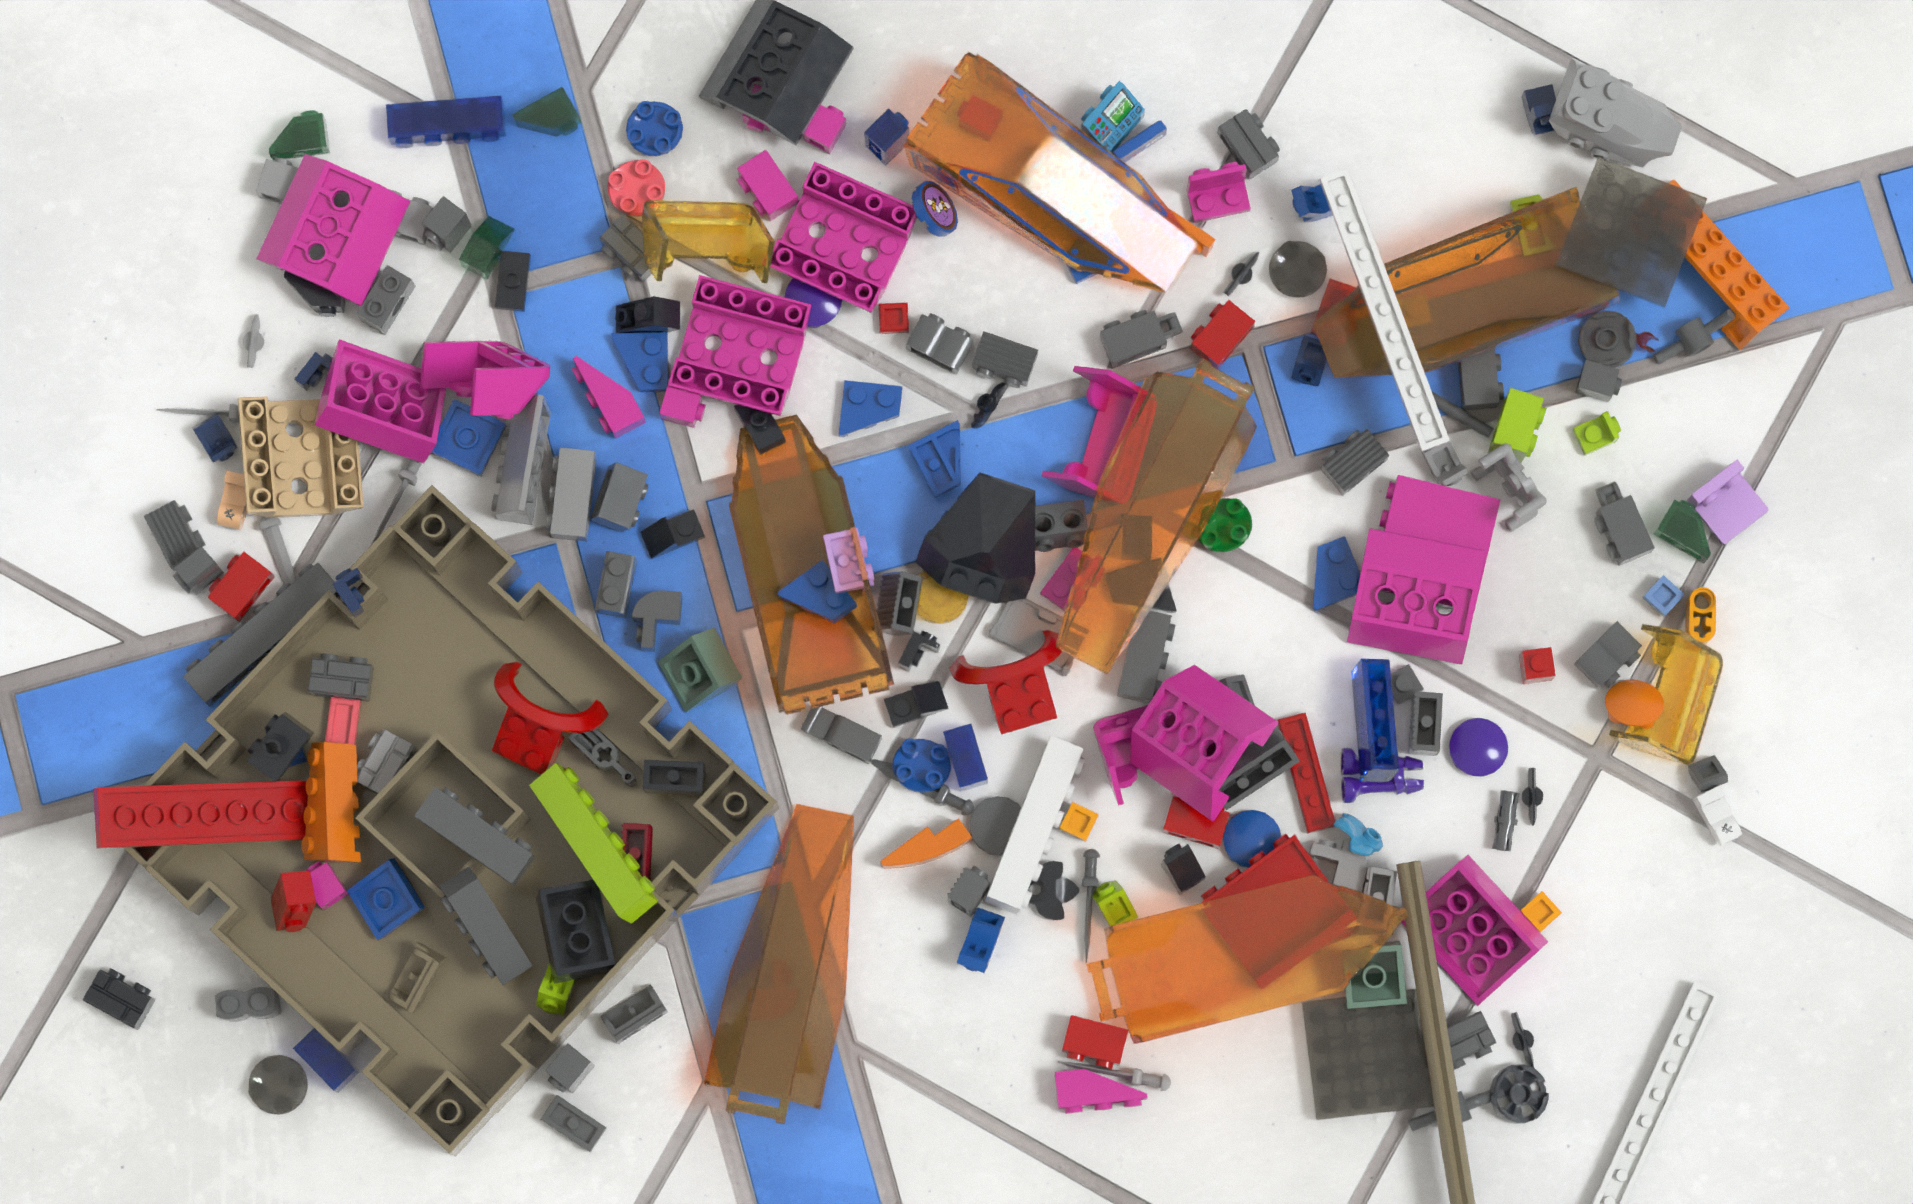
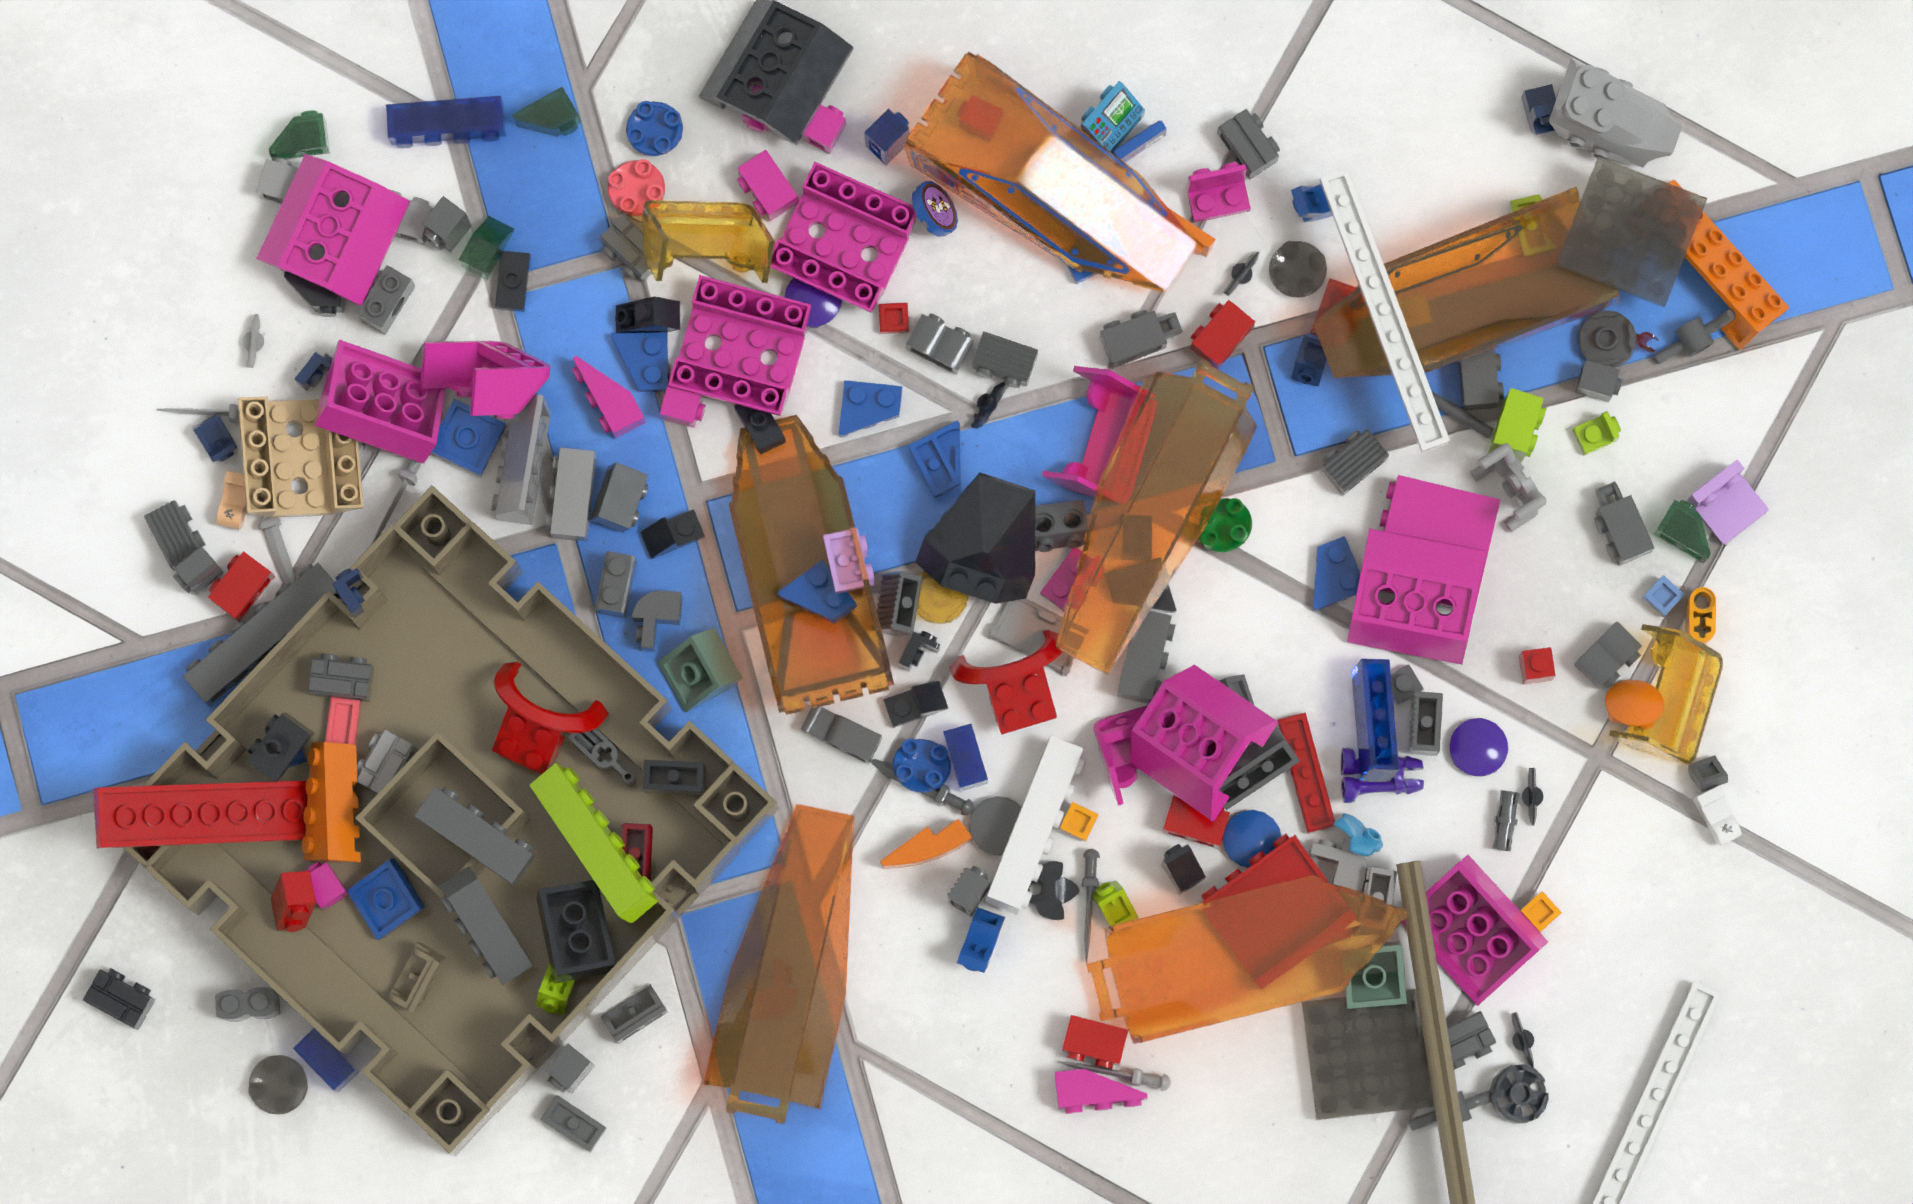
(1445, 464): light grey bracket -> none

